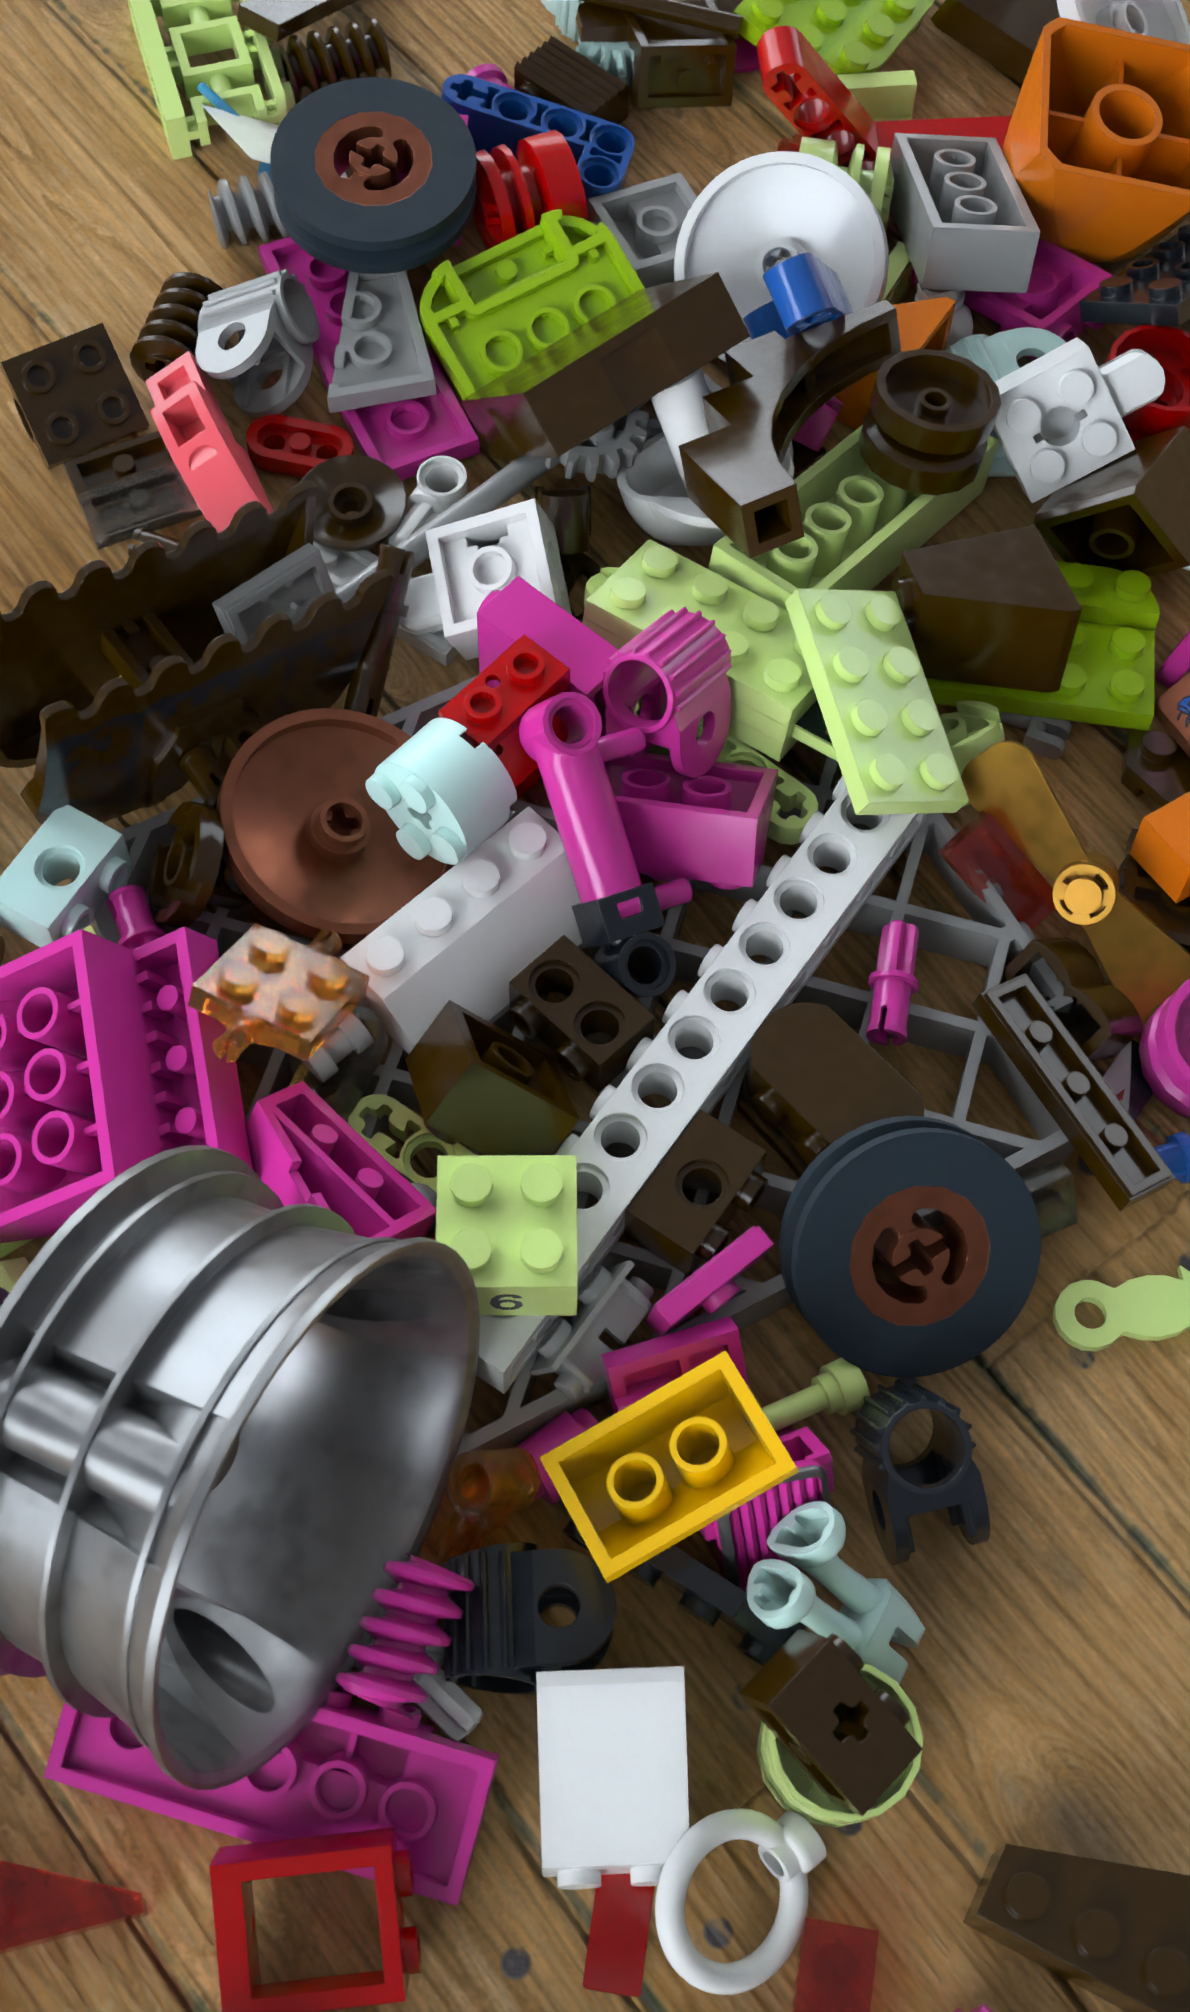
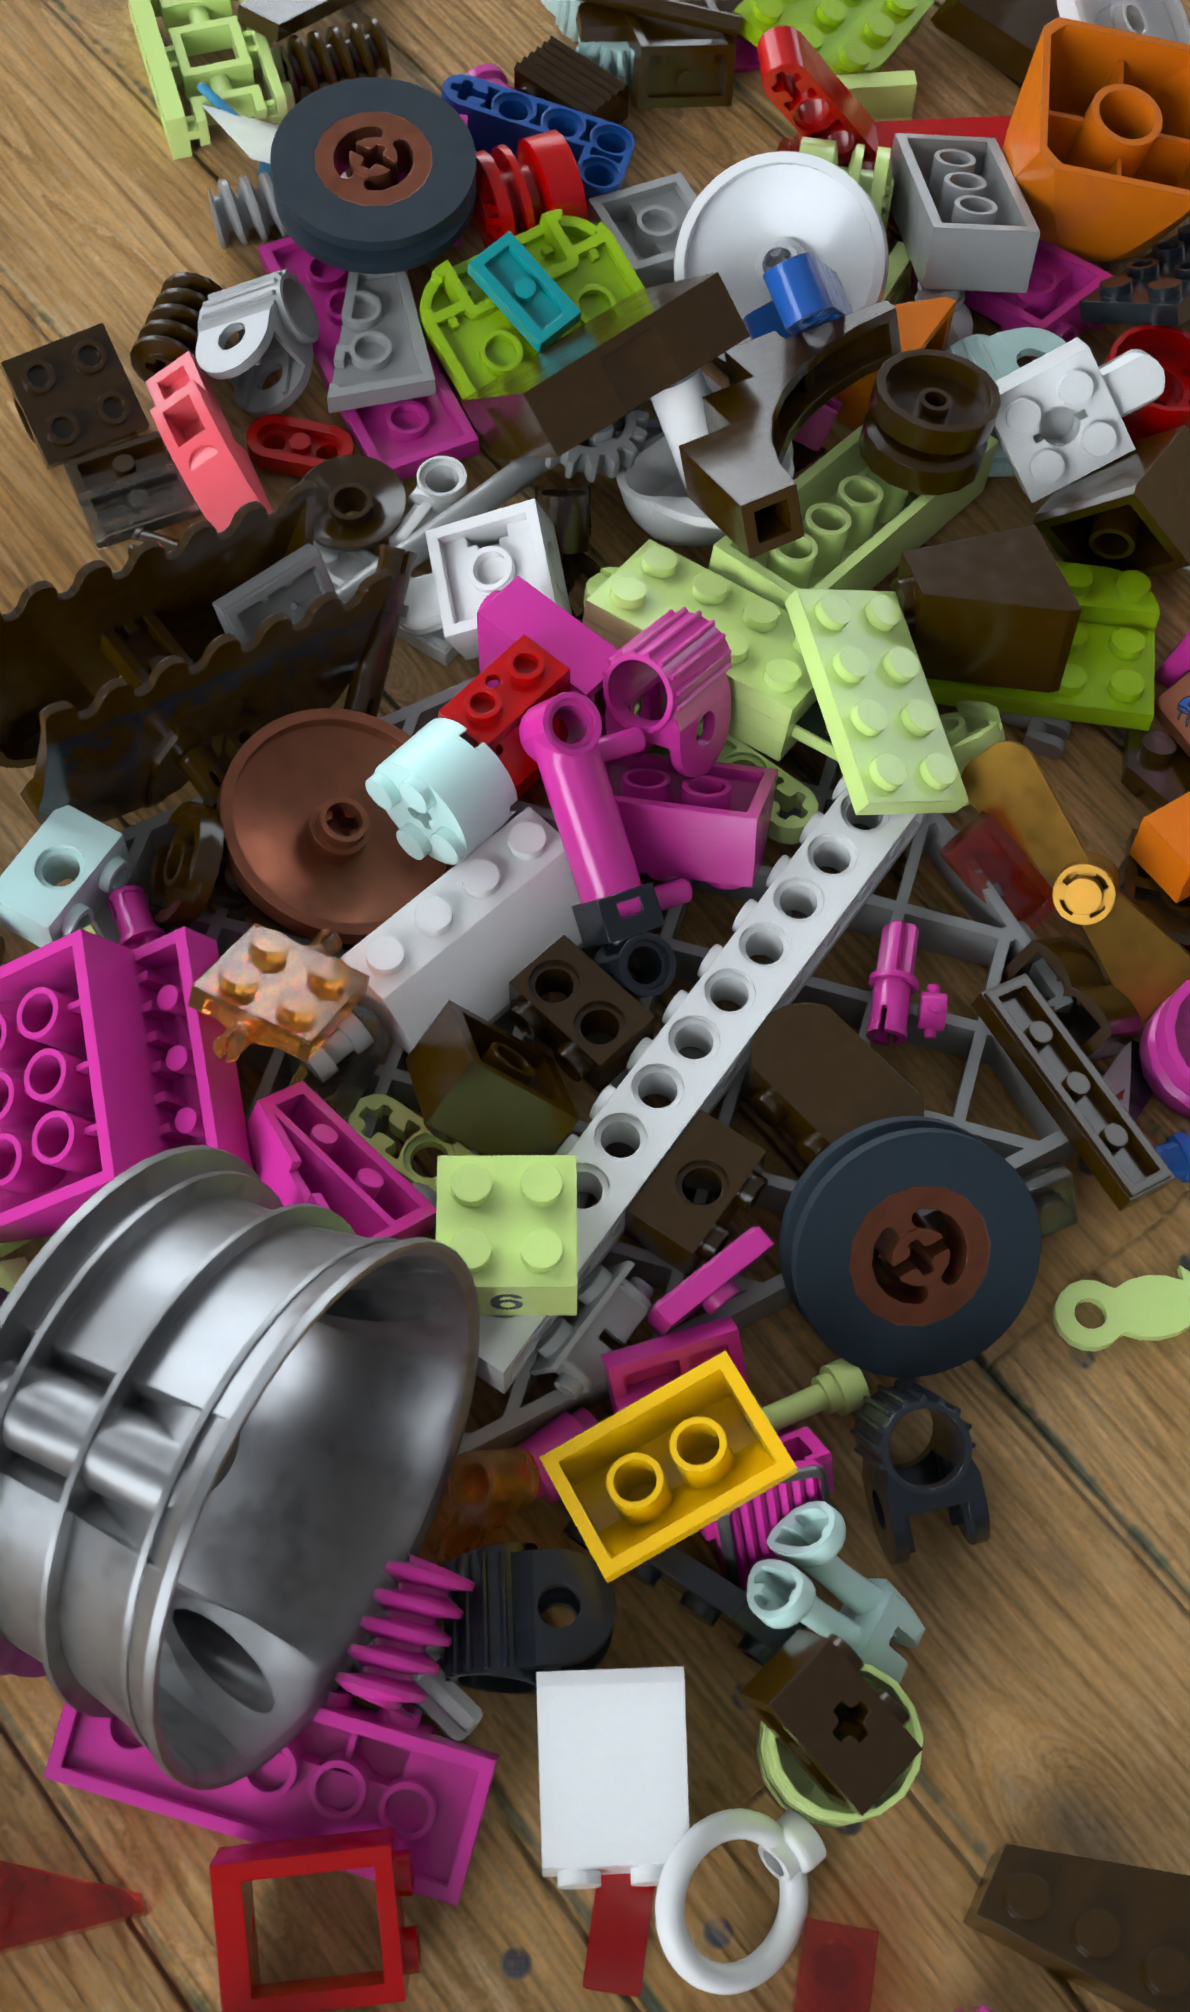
(524, 292): none -> teal plate
(931, 1011): none -> dark pink piece

